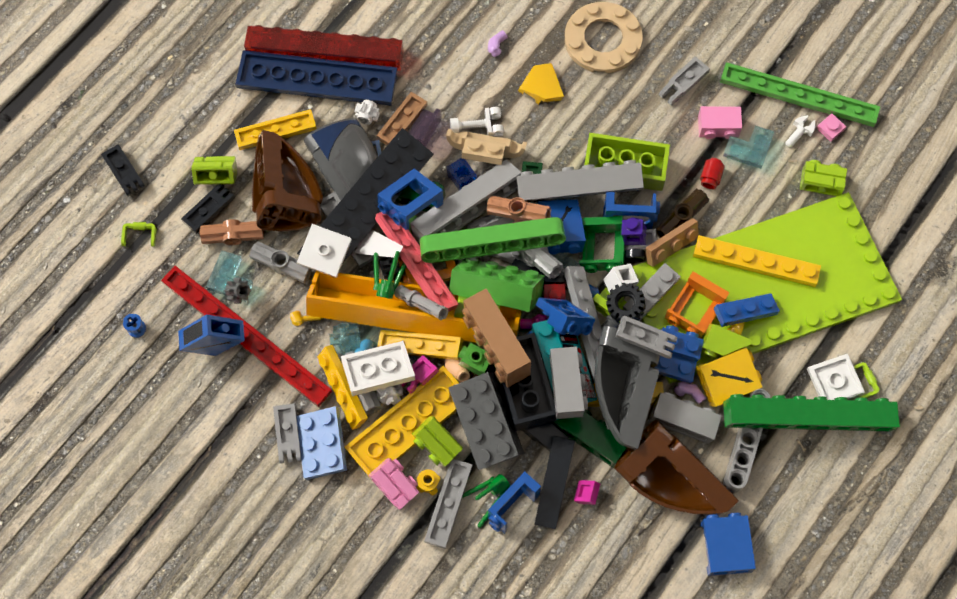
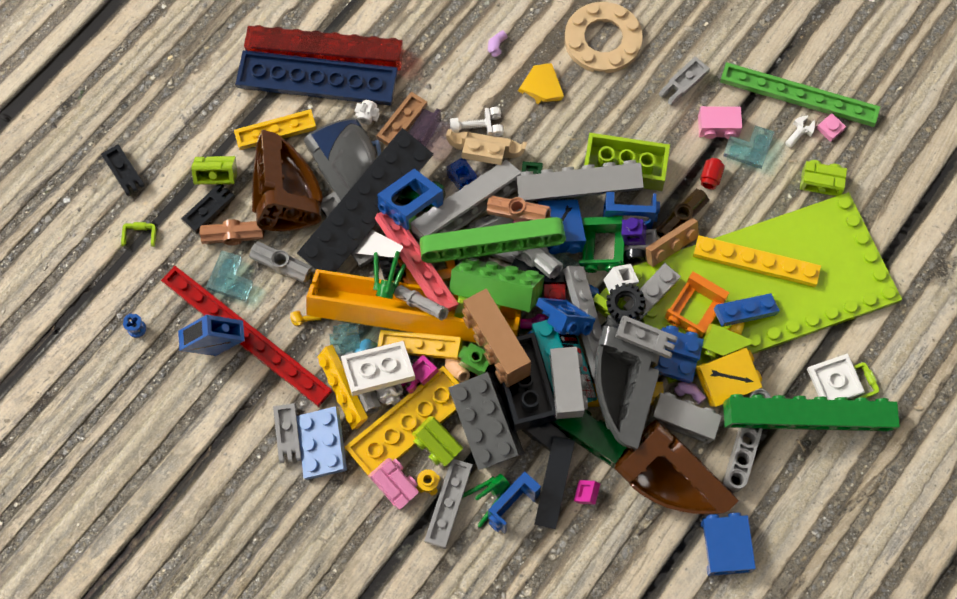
(237, 290): dark grey gear -> none
(324, 250): white plate -> none

